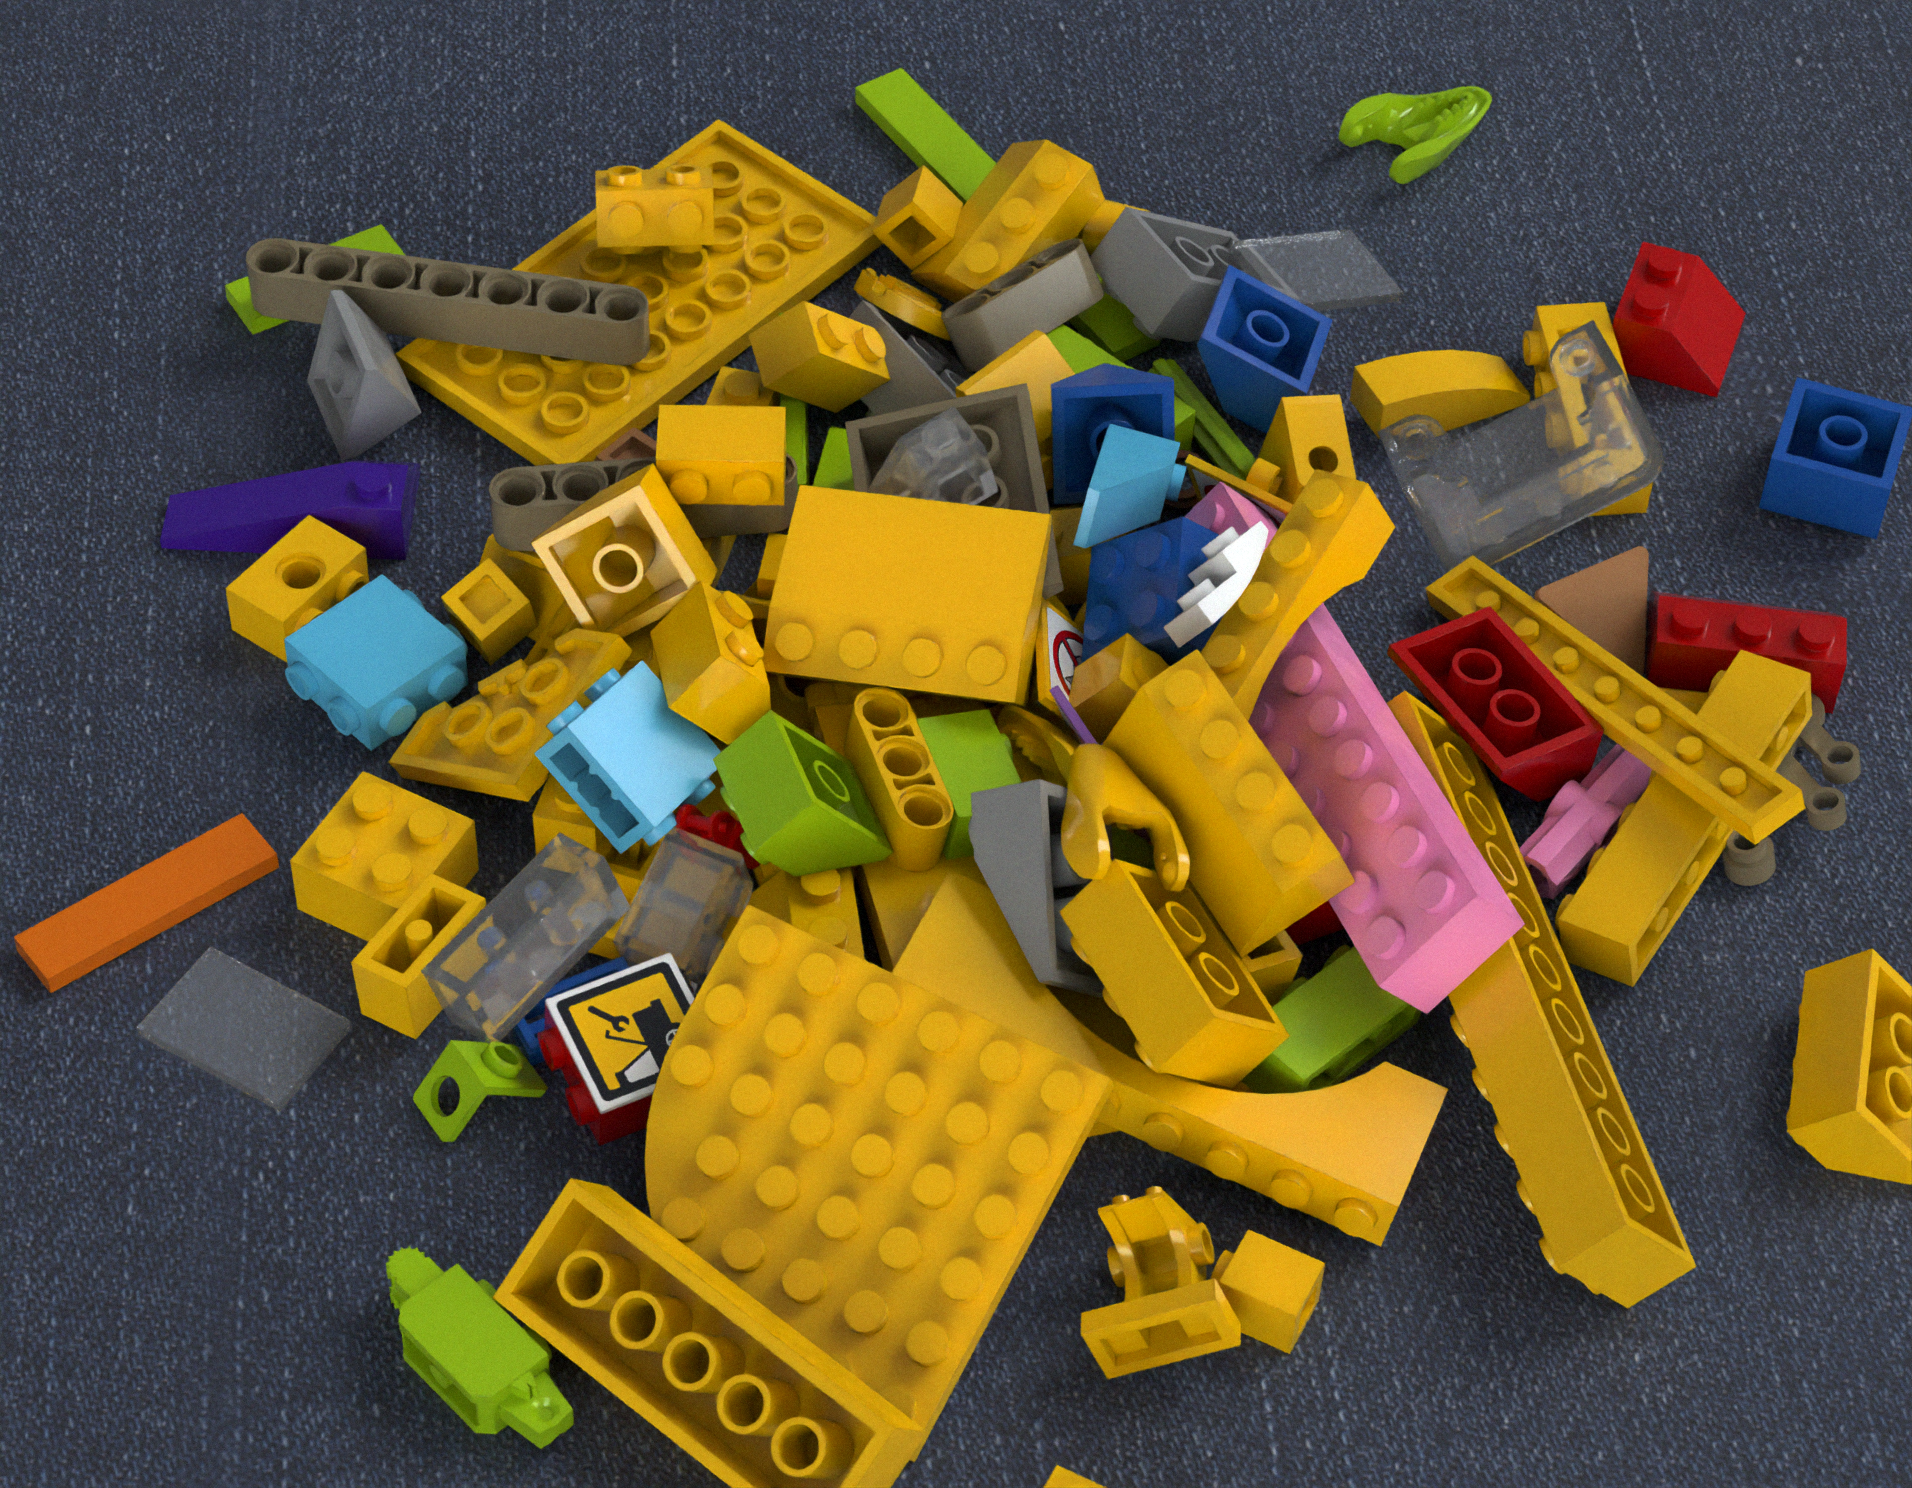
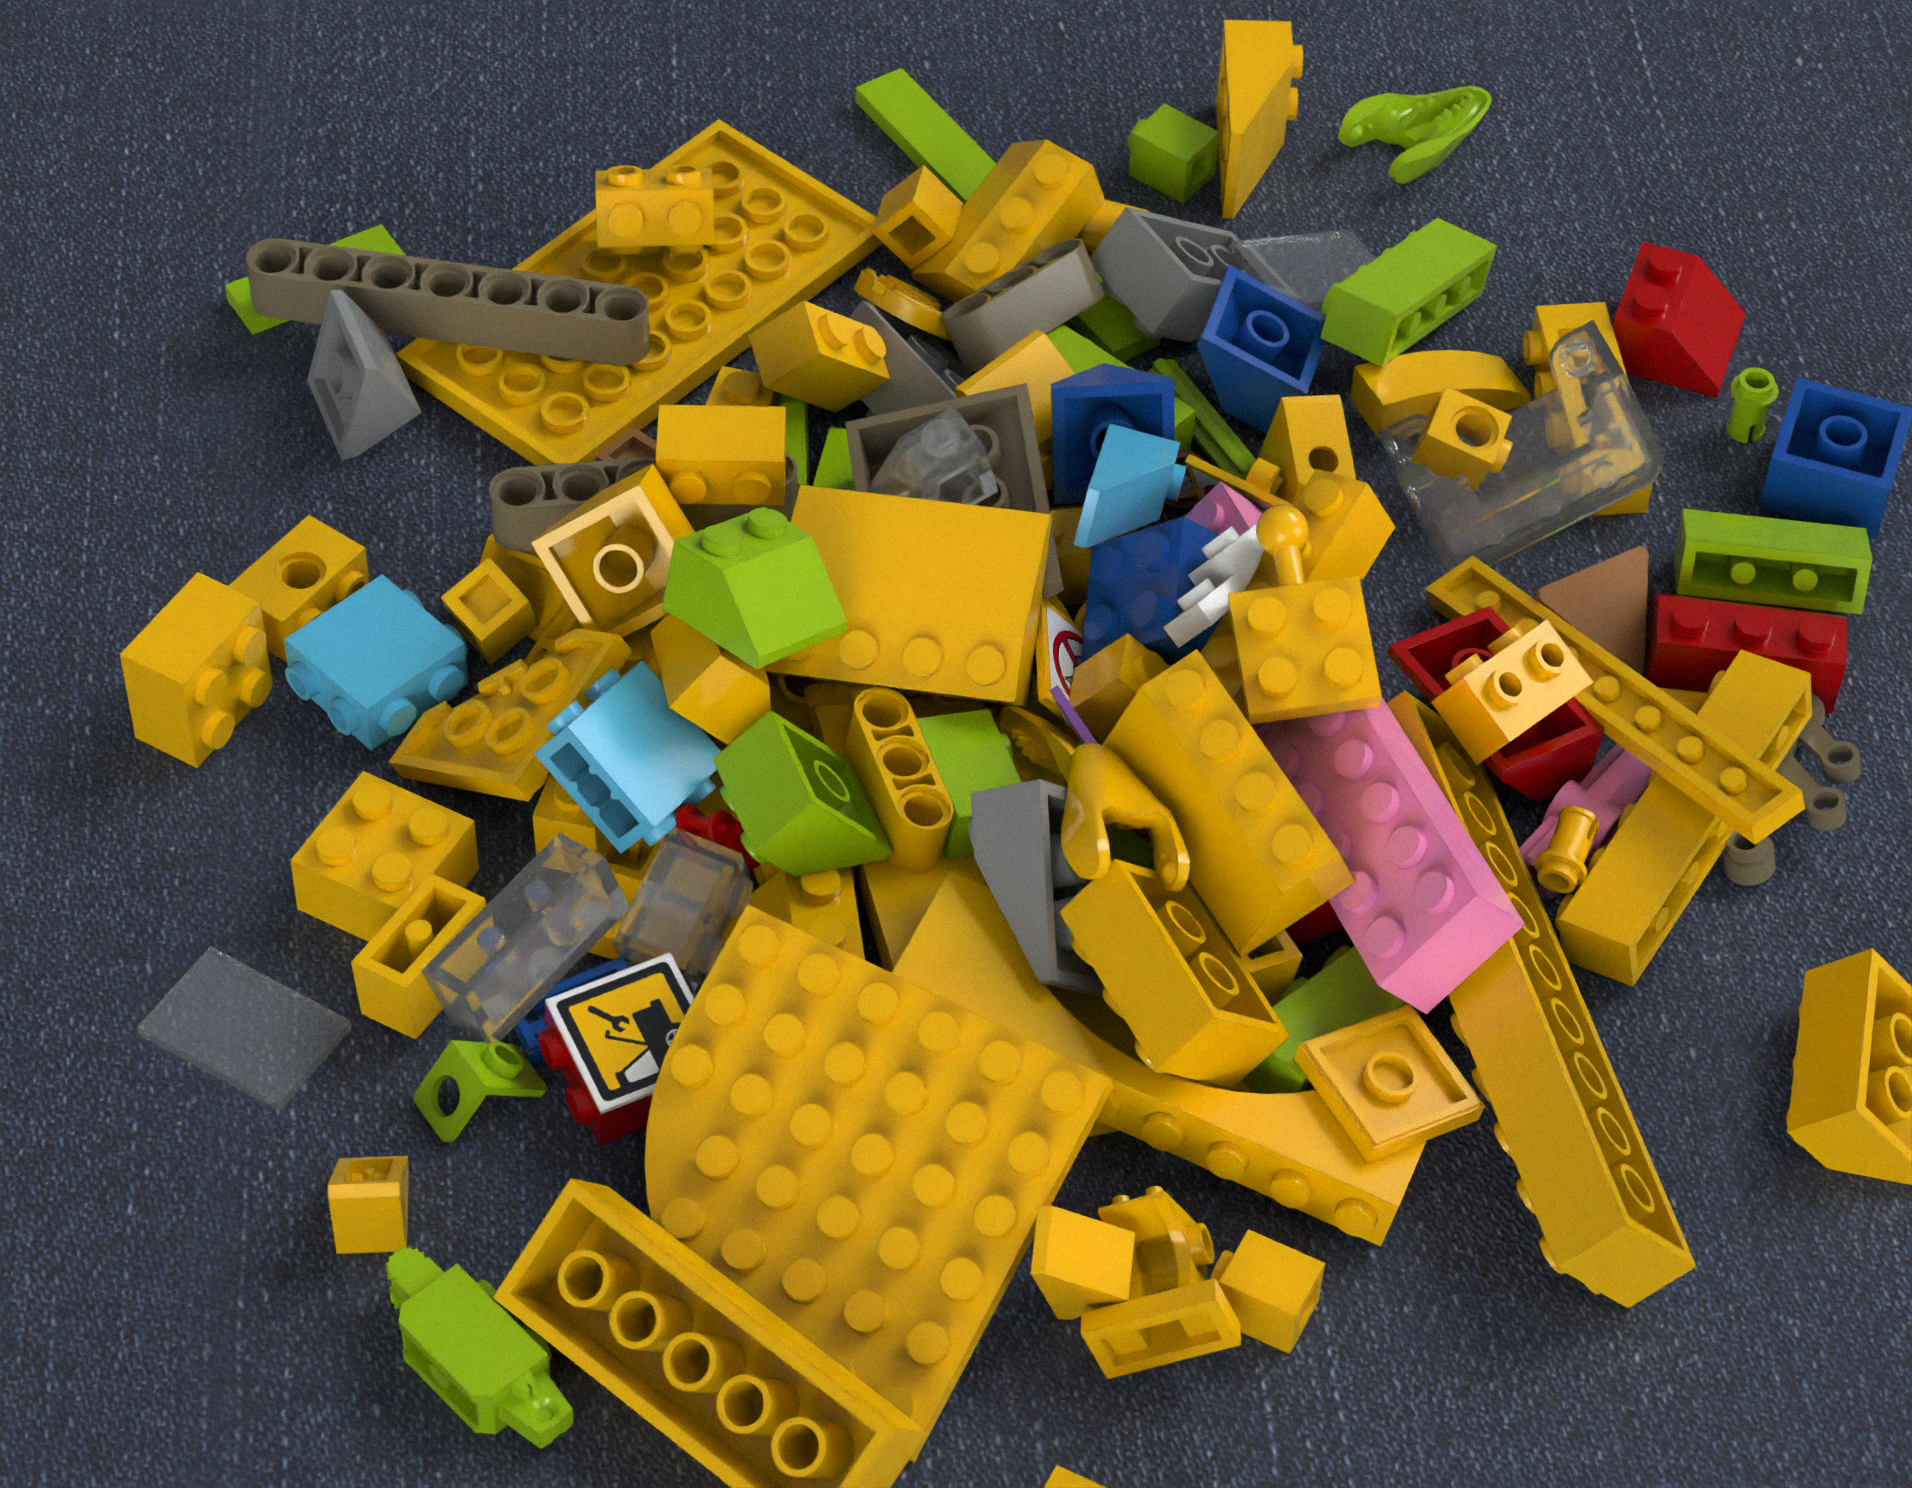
(146, 902): orange tile -> none
(197, 670): none -> yellow brick
(357, 498): dark purple wedge -> none
(369, 1204): none -> yellow slope
(754, 587): none -> lime slope
(1080, 1261): none -> yellow slope
(1173, 153): none -> lime brick
(1253, 103): none -> yellow slope
(1301, 643): none -> yellow plate
(1388, 1082): none -> yellow tile
(1407, 291): none -> lime brick
(1463, 416): none -> yellow brick
(1511, 690): none -> yellow brick
(1562, 864): none -> yellow pin
(1753, 395): none -> lime pin
(1772, 561): none -> lime brick

